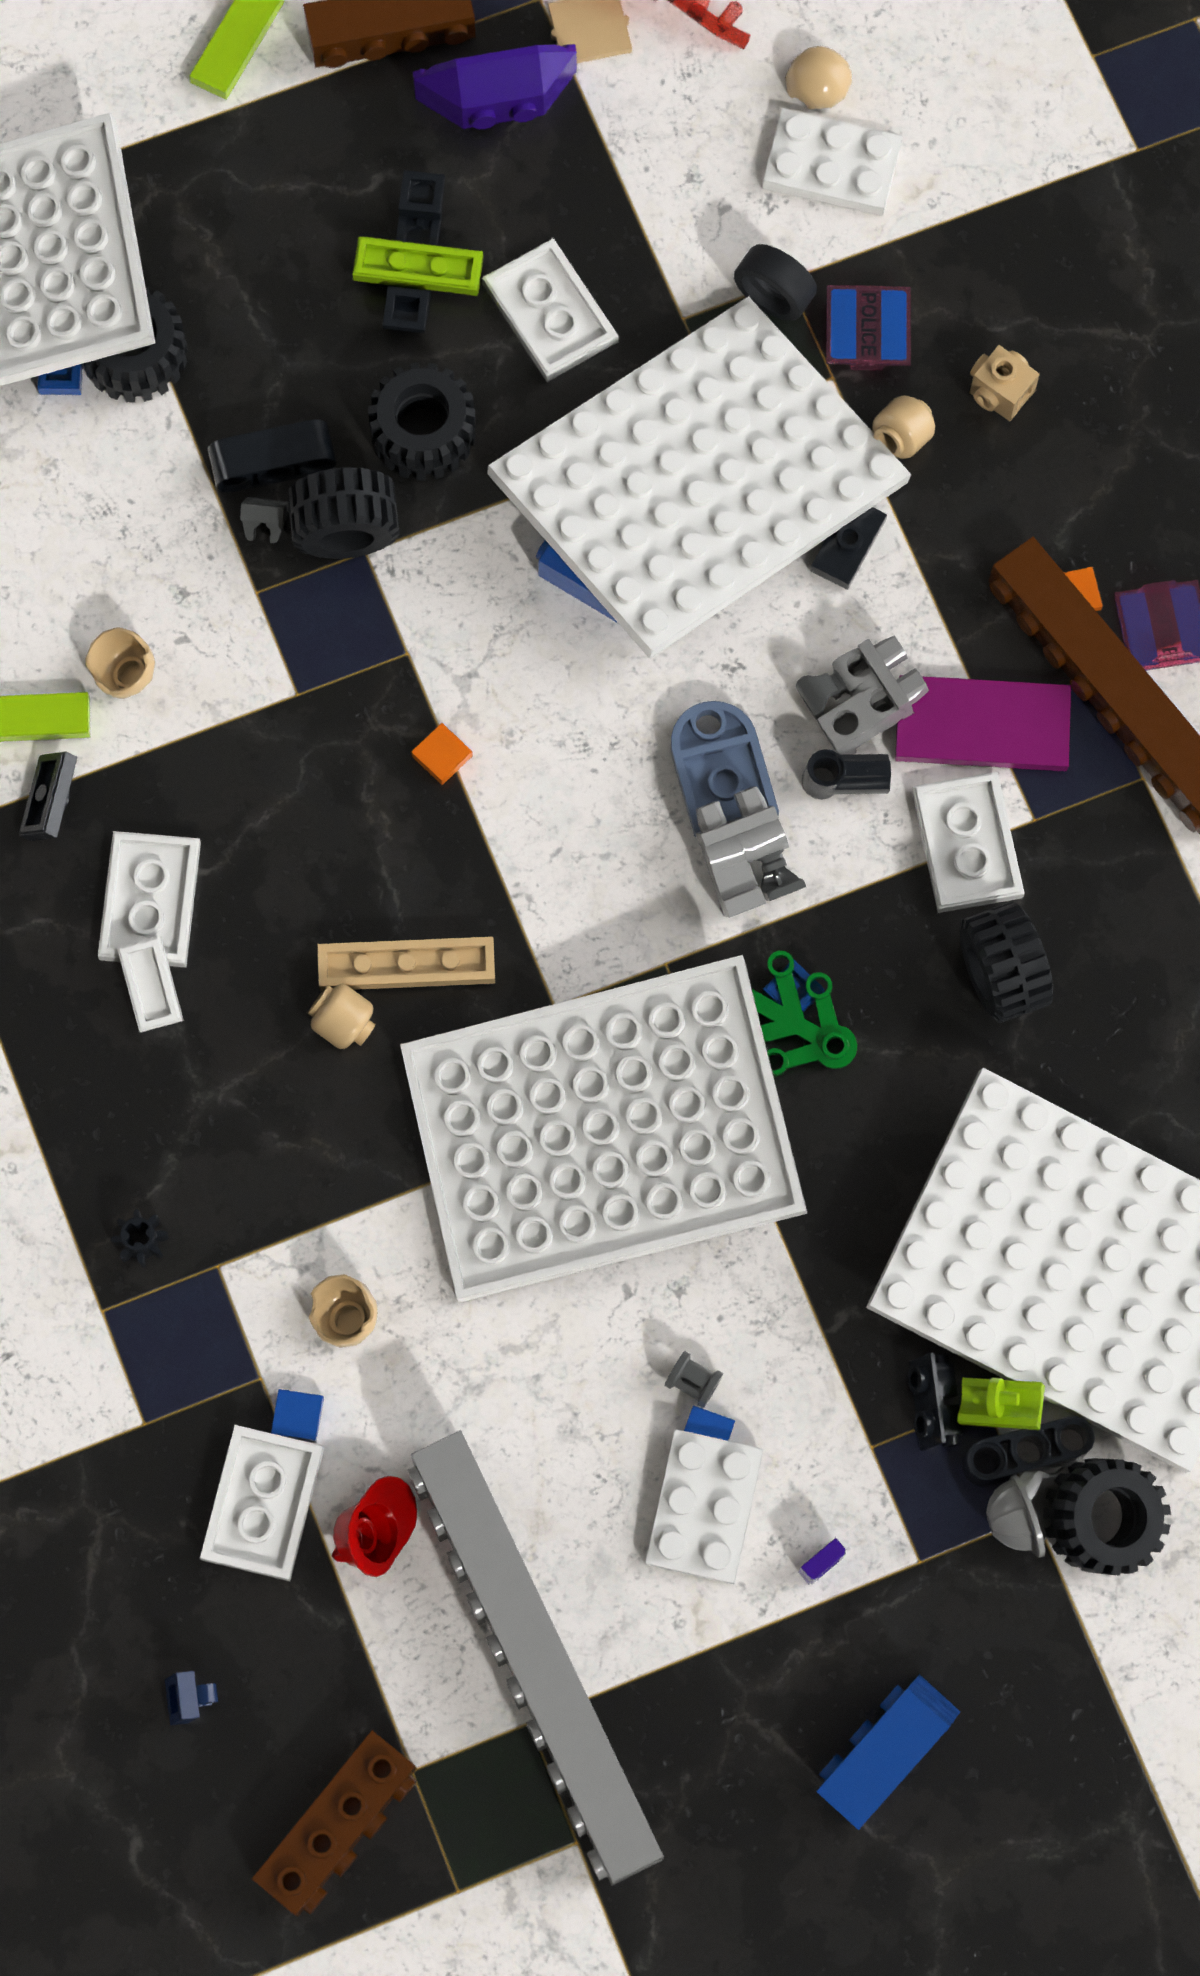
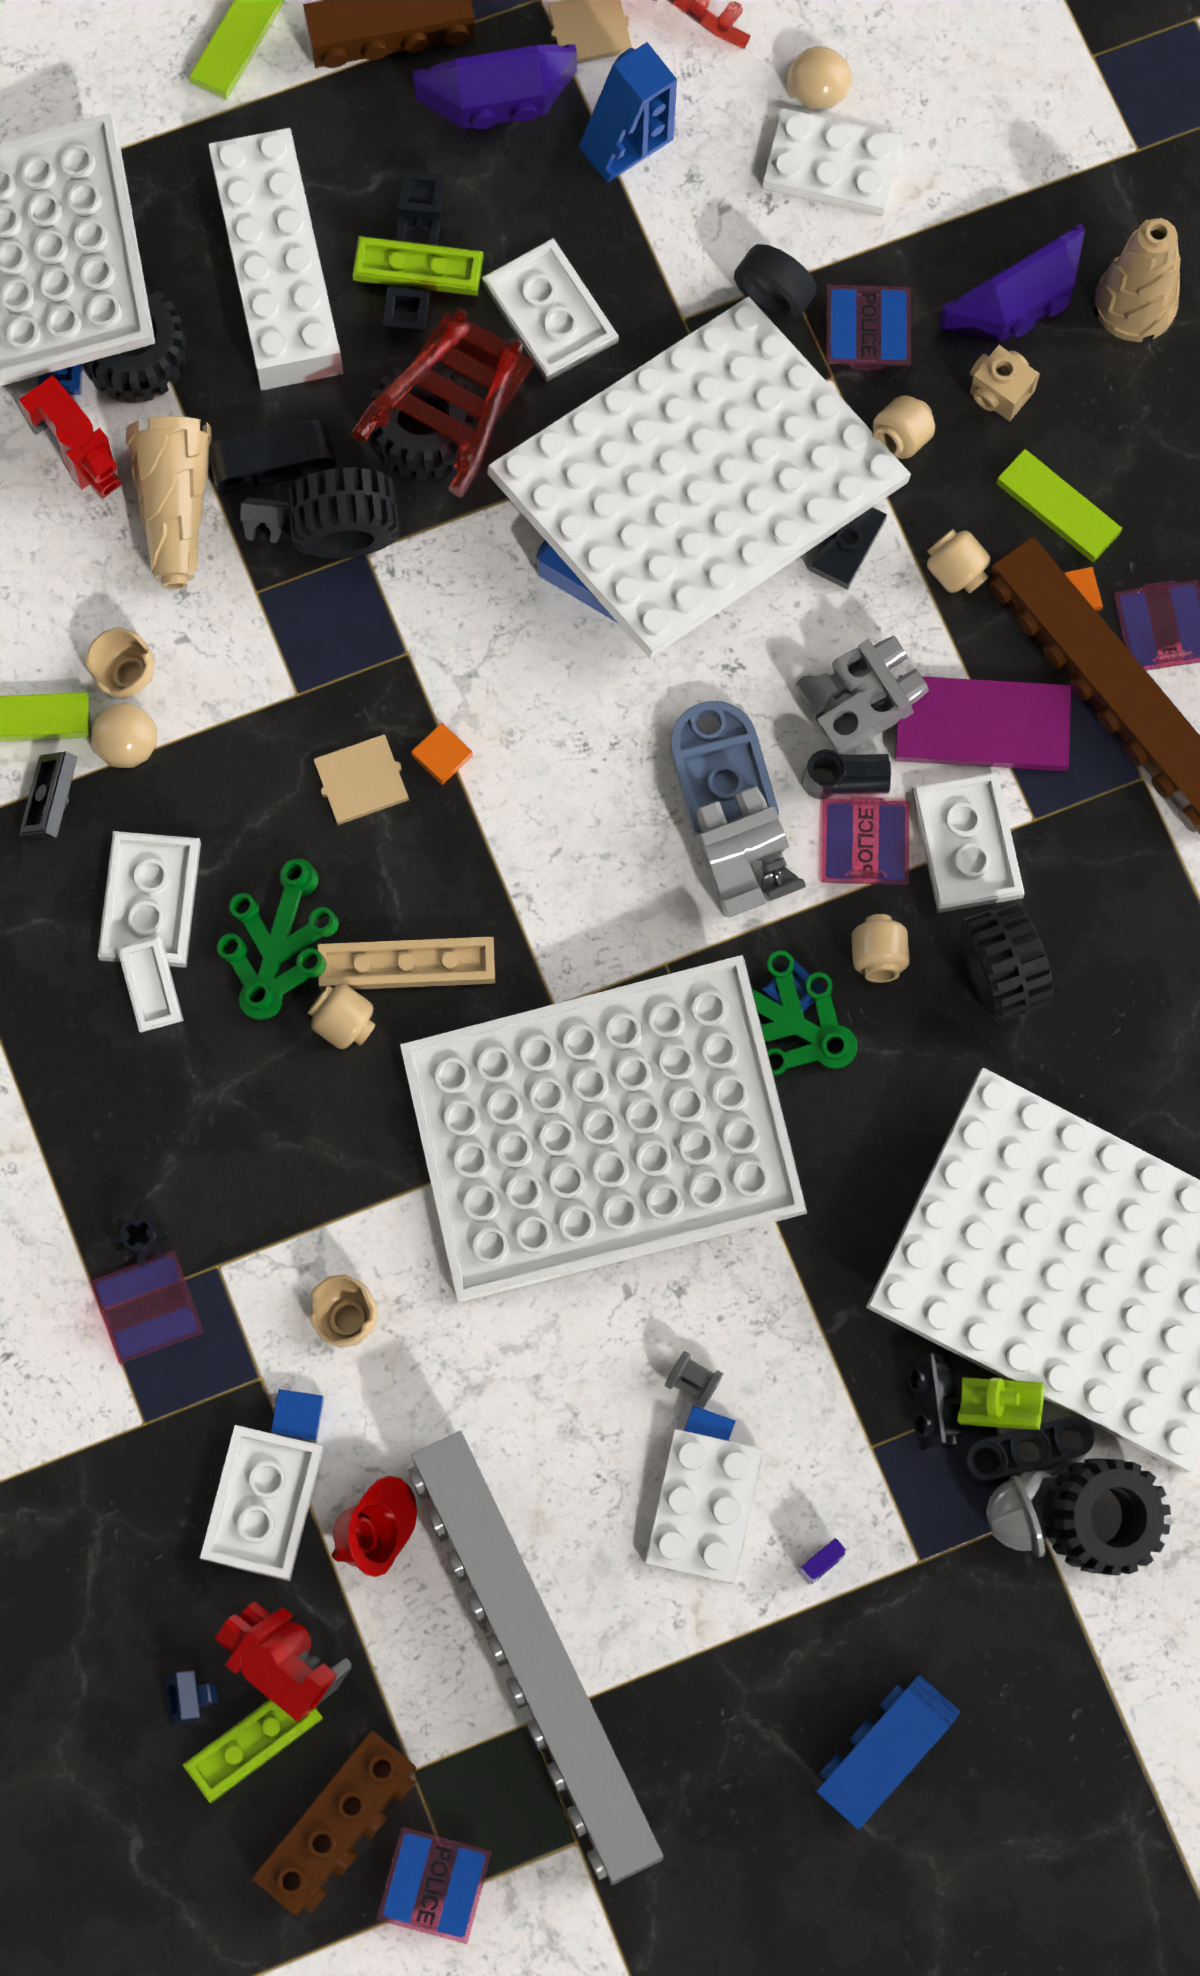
(83, 449): none -> red hips
(123, 735): none -> tan hair
(147, 1307): none -> piece
(170, 483): none -> tan cone
(245, 1748): none -> lime tile
(276, 259): none -> white brick
(277, 945): none -> green plant
(277, 1660): none -> red hips
(361, 779): none -> tan piece
(434, 1885): none -> piece
(474, 354): none -> clear red hand
(631, 113): none -> blue wedge
(865, 841): none -> piece
(880, 948): none -> tan head
(958, 561): none -> tan head
(1019, 294): none -> dark purple wedge
(1059, 505): none -> lime tile
(1142, 284): none -> tan cone

